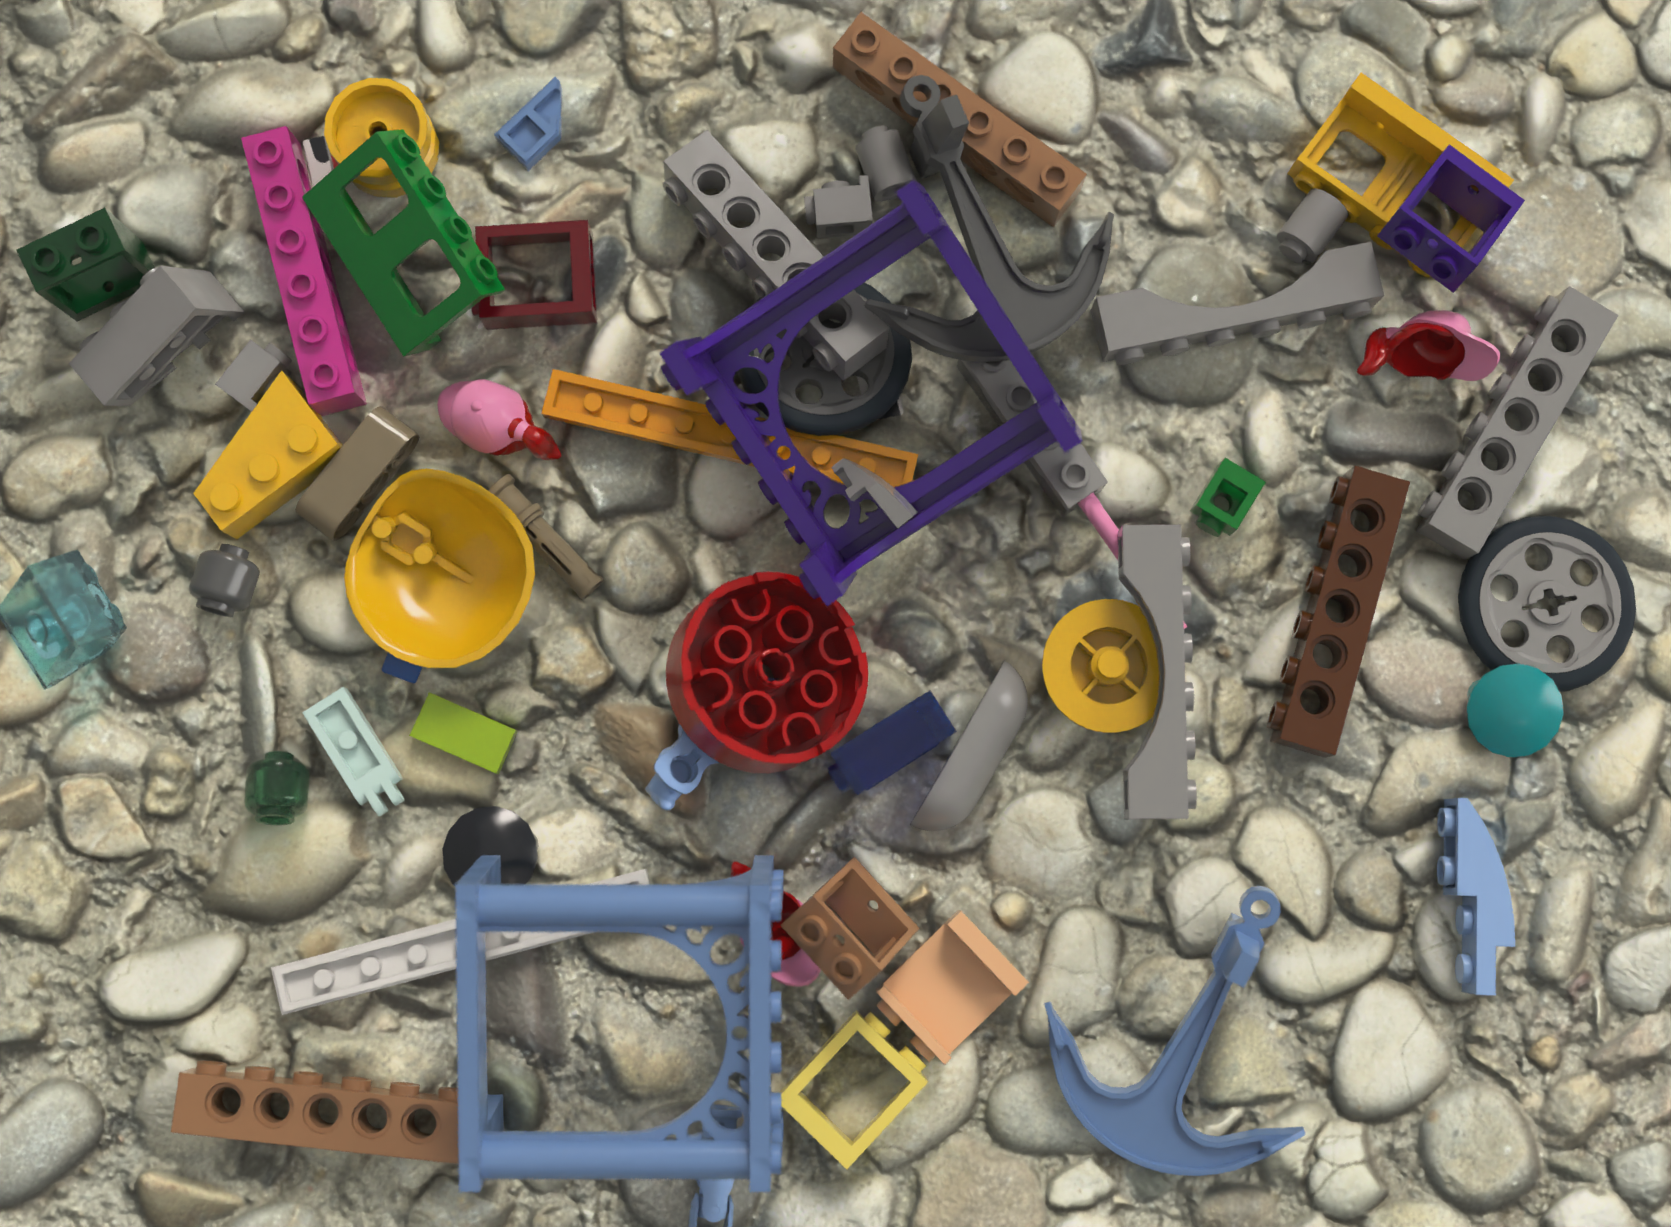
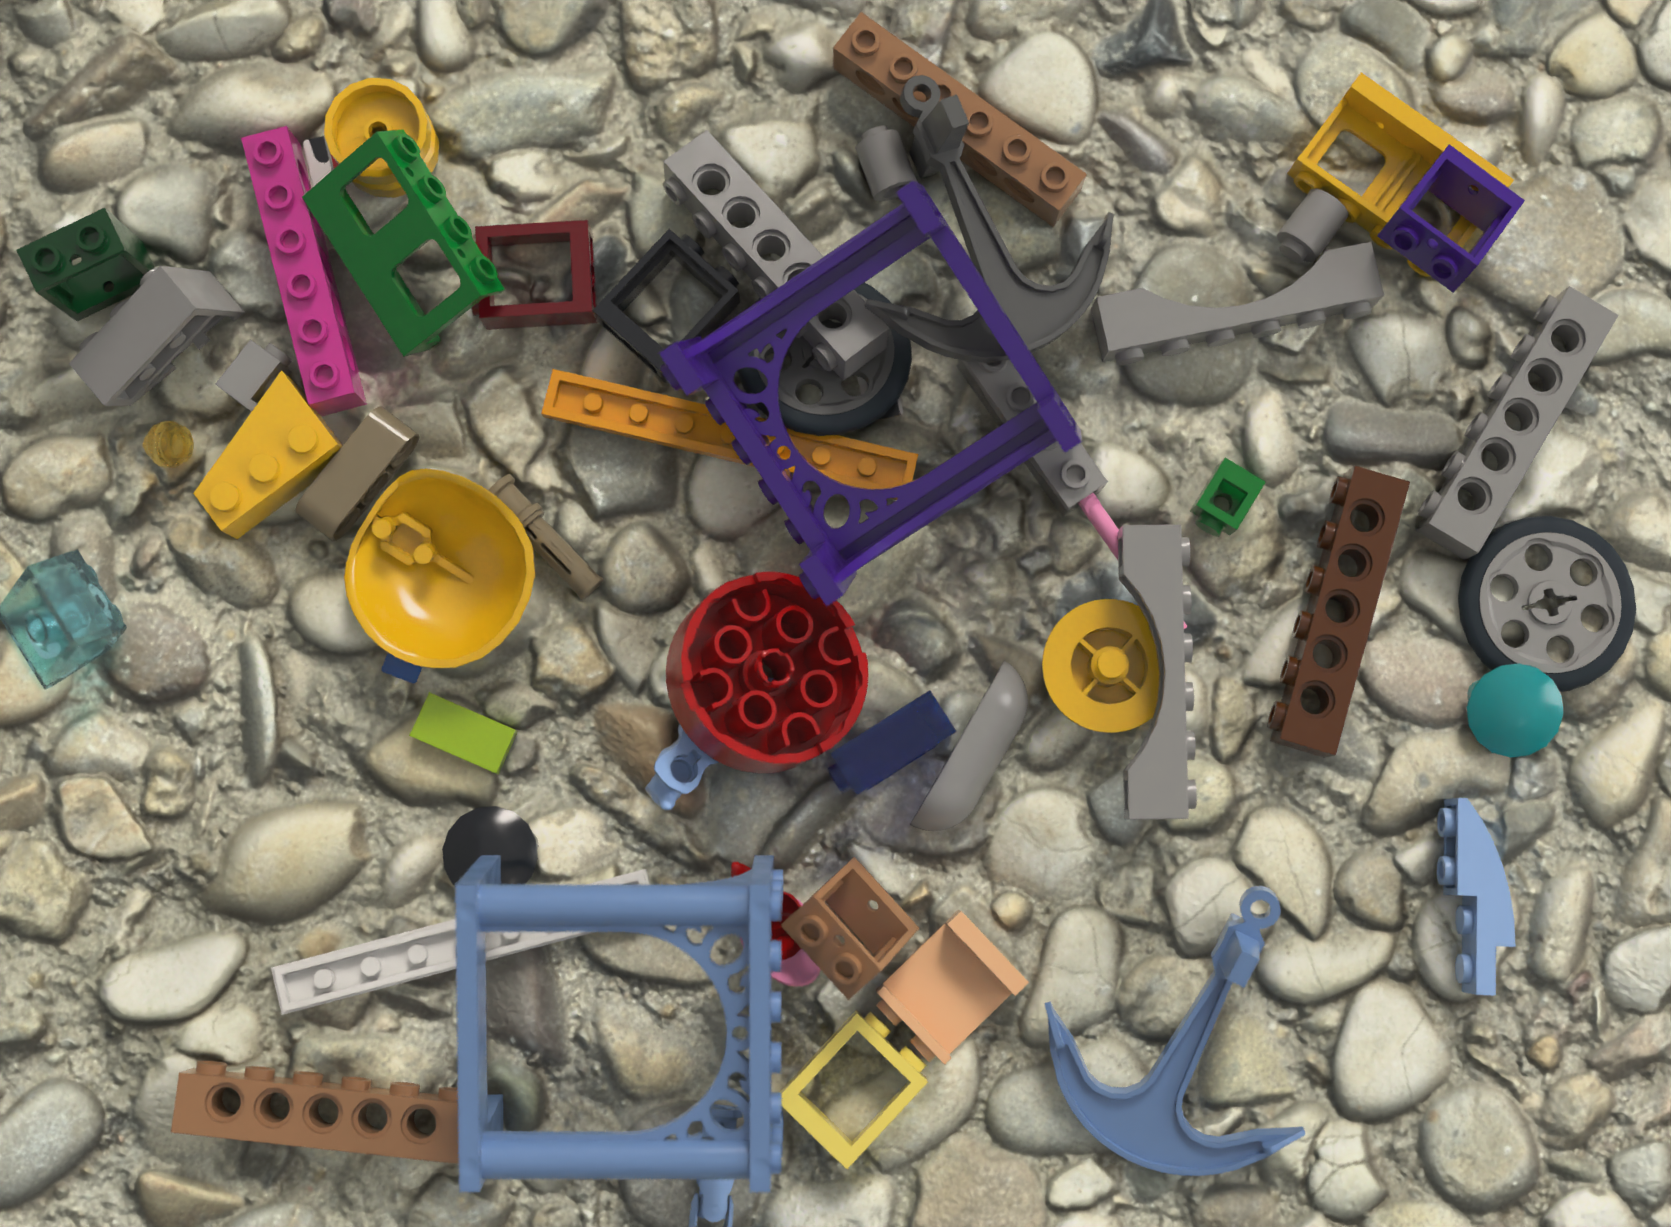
(168, 444): none -> clear yellow plate
(224, 580): dark grey head -> none
(277, 789): clear green head -> none
(355, 750): light aqua hinge -> none
(493, 420): bright pink hair -> none
(534, 127): medium blue tile -> none
(687, 253): none -> black window
(839, 208): light grey brick -> none
(860, 480): light grey slope -> none
(1431, 346): red hair -> none

